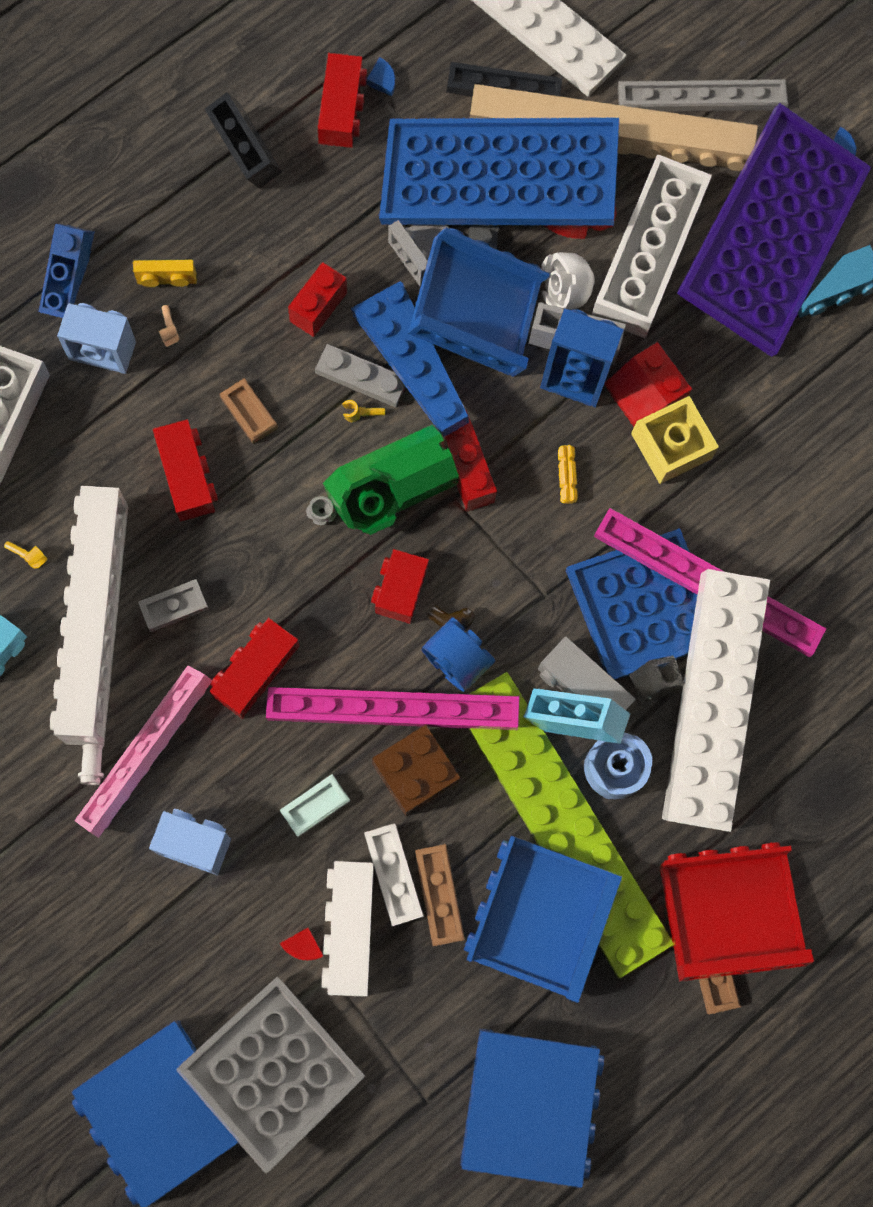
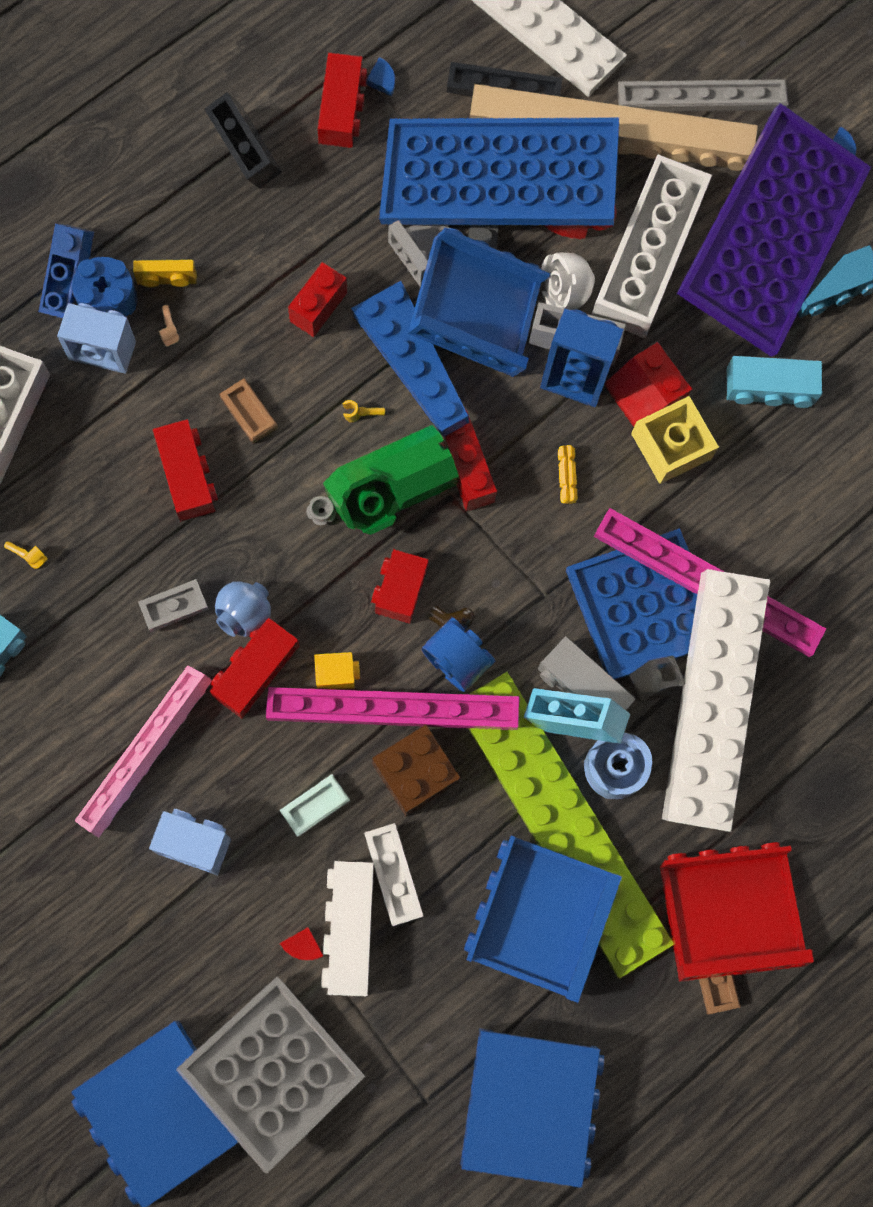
(90, 616): white brick -> none
(91, 764): white pin -> none
(105, 285): none -> blue brick
(242, 608): none -> medium blue plant
(336, 671): none -> yellow brick
(360, 375): light grey plate -> none
(439, 895): medium nougat tile -> none
(774, 381): none -> medium azure brick

